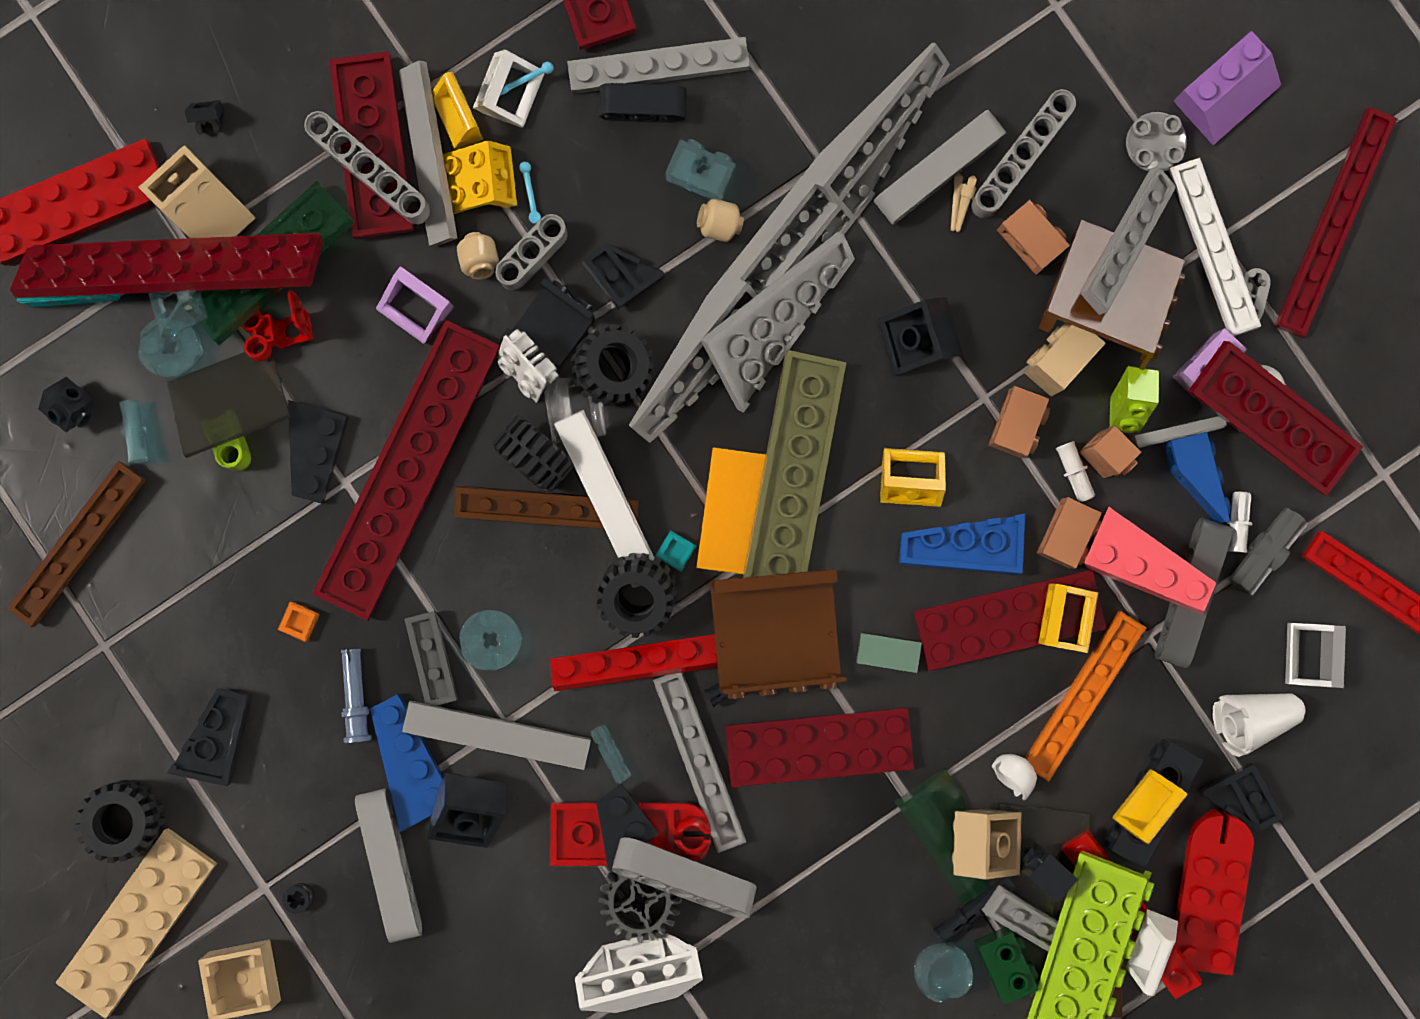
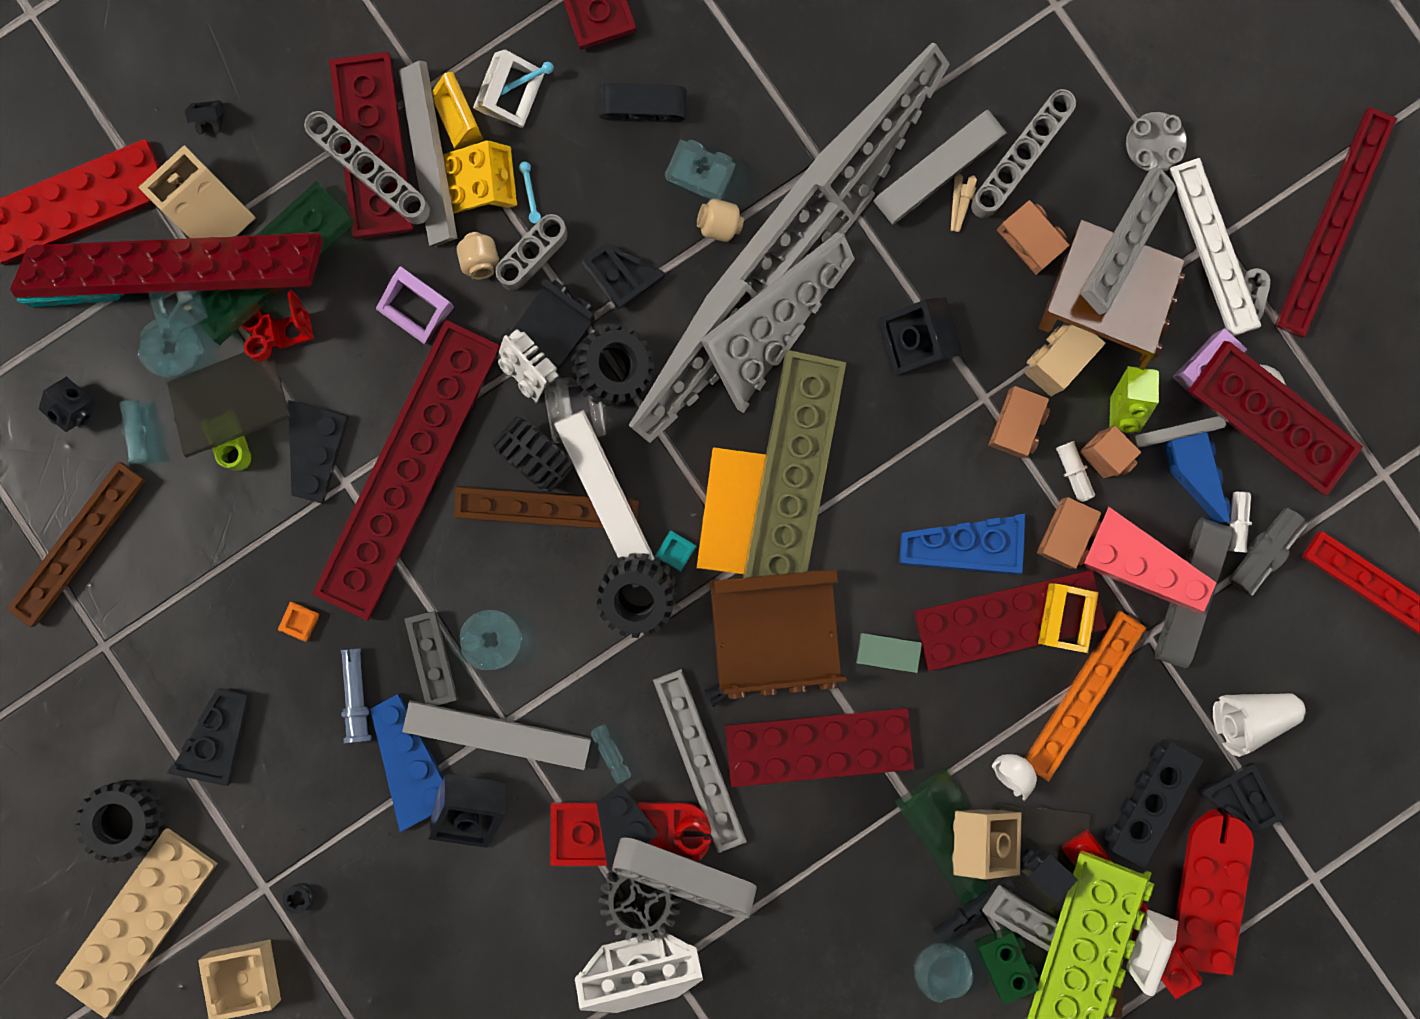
(388, 865): light grey beam -> none
(633, 662): red plate -> none
(659, 64): light grey plate -> none
(913, 490): yellow tile -> none
(1149, 806): yellow tile -> none
(1230, 88): medium lavender slope -> none
(1331, 660): light grey tile -> none

